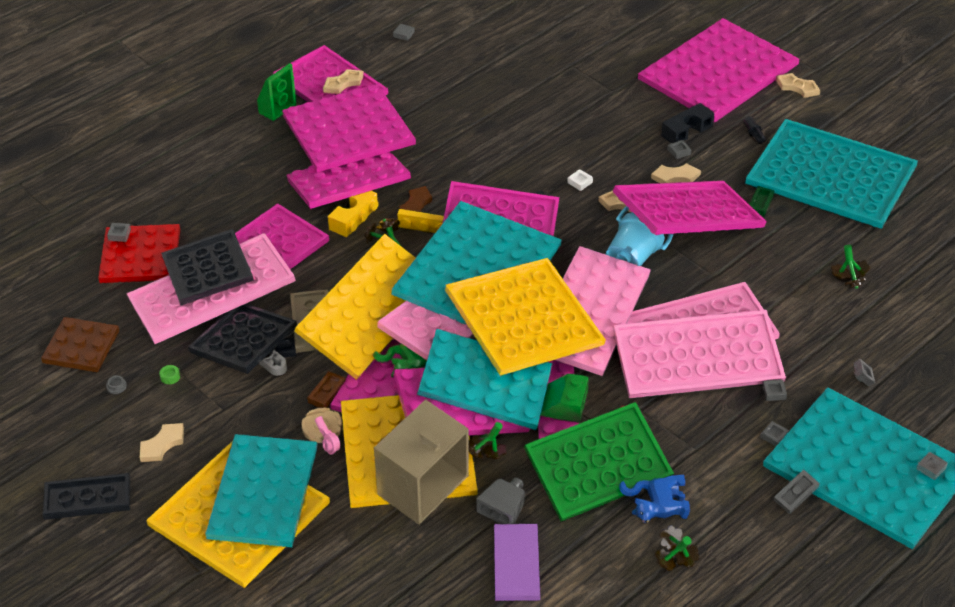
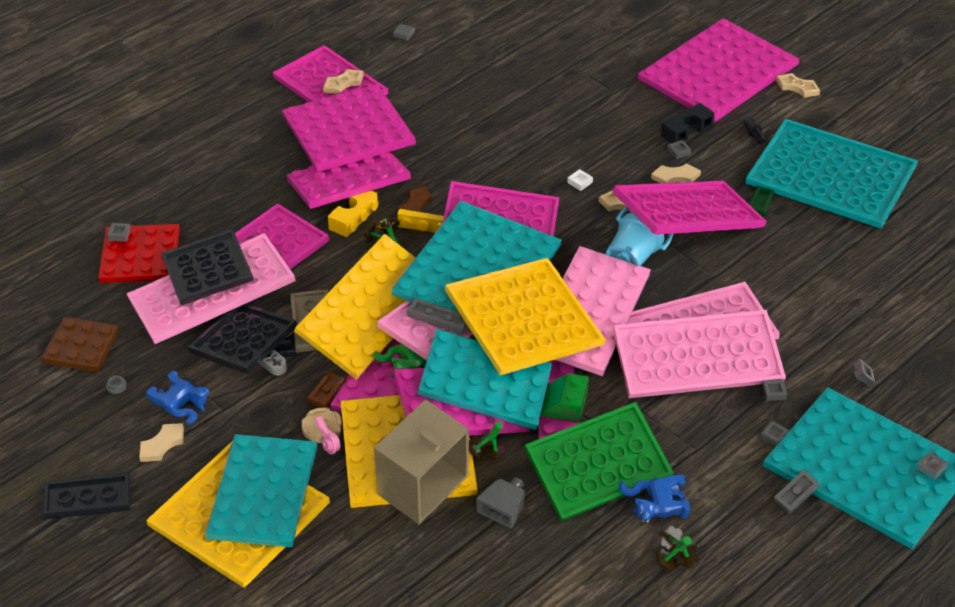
(169, 374): bright green tile -> none
(177, 396): none -> blue animal
(277, 93): green slope -> none
(437, 316): none -> dark grey plate
(516, 562): medium lavender tile -> none
(857, 269): dark brown plant -> none

